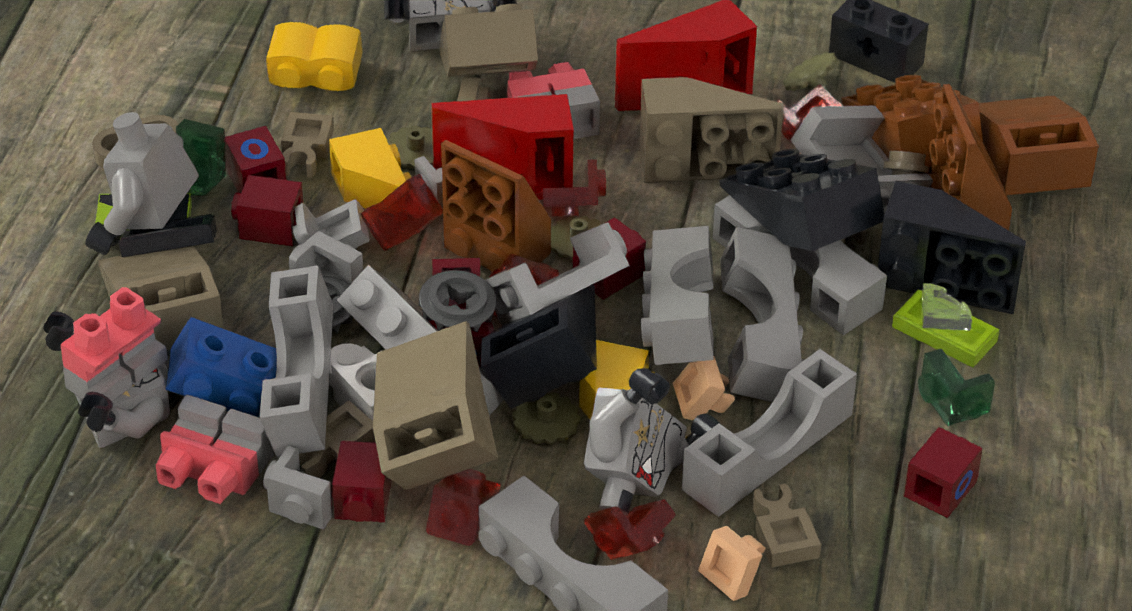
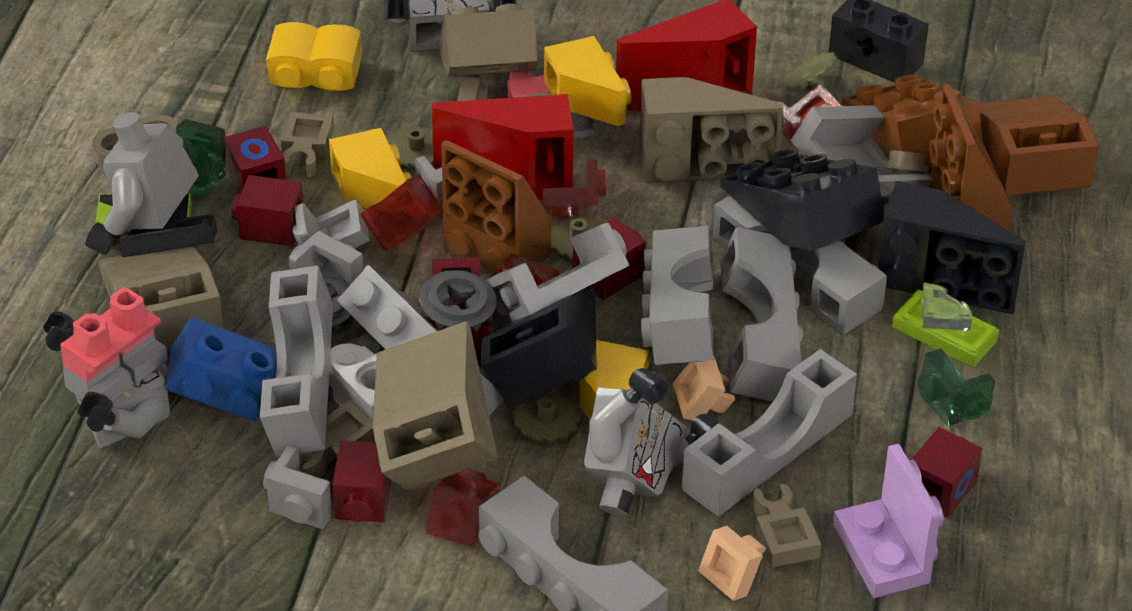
(215, 448): coral hips -> none
(588, 79): none -> yellow slope
(629, 534): clear red bracket -> none
(893, 536): none -> lavender bracket

